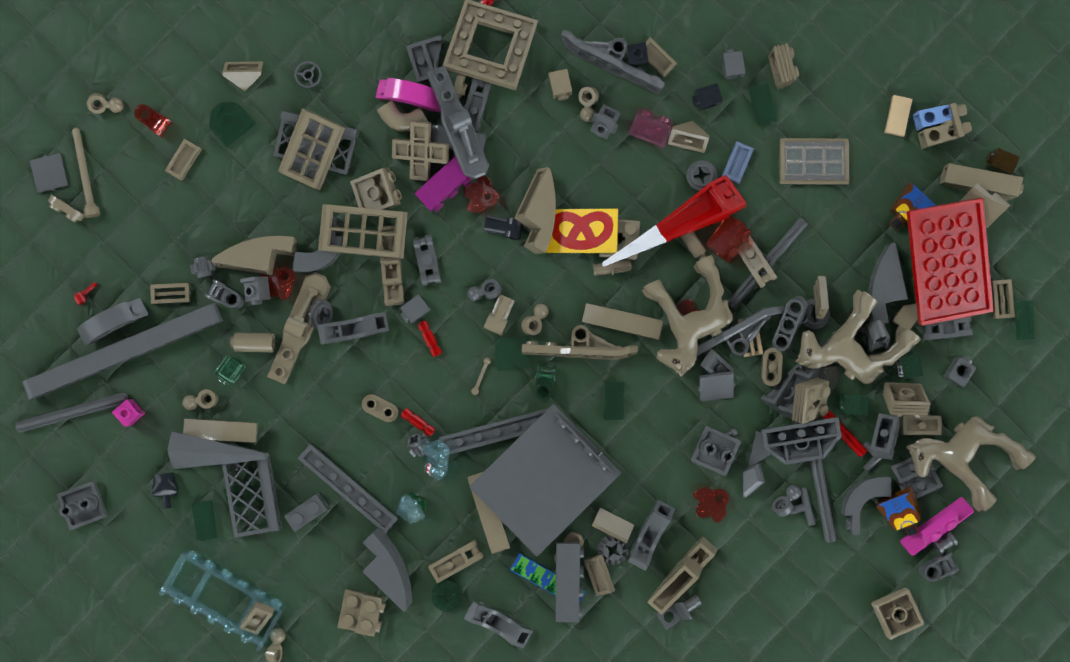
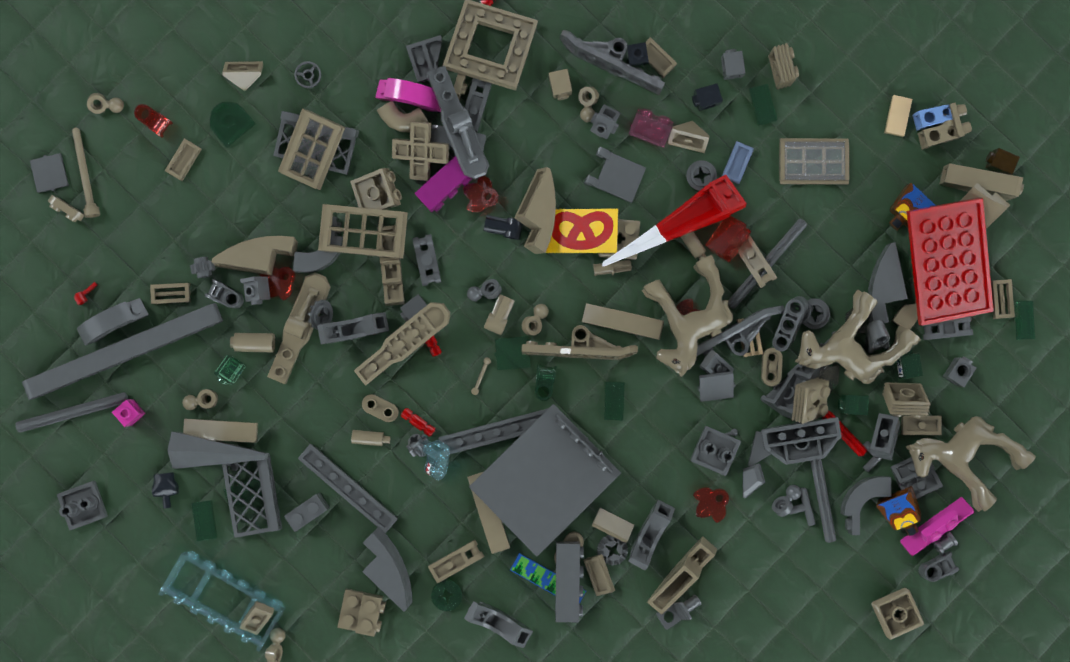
(369, 438): none -> dark tan cylinder
(405, 340): none -> dark tan piece
(412, 507): clear light blue piece -> none
(618, 176): none -> dark grey flag
(821, 297): dark tan tile -> none

